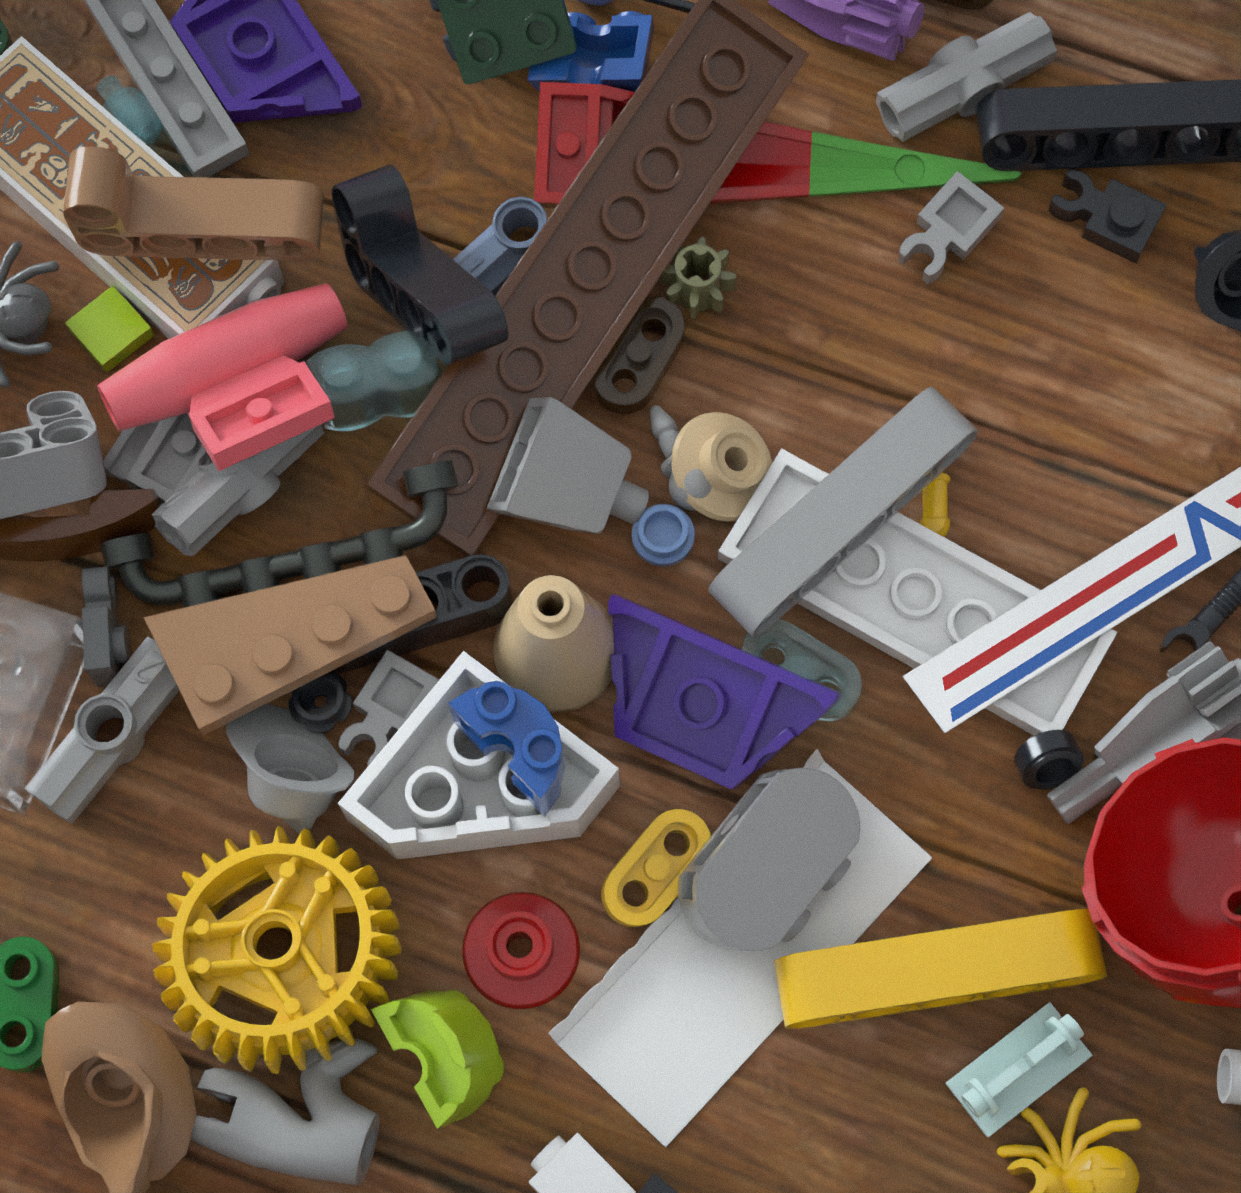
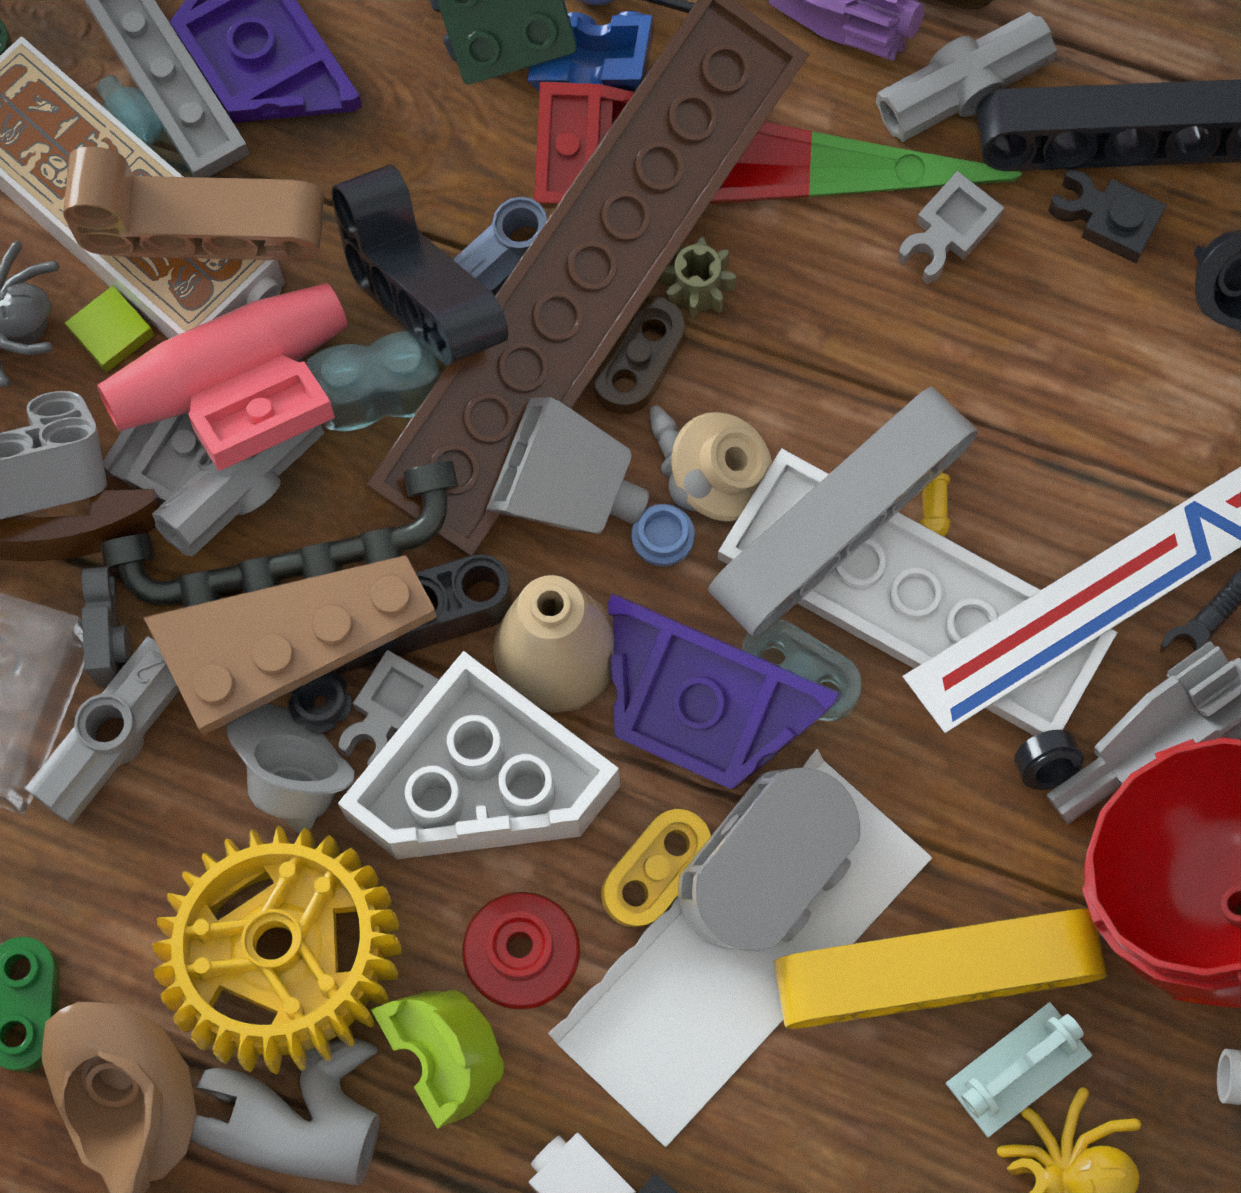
(519, 724): blue cylinder -> none

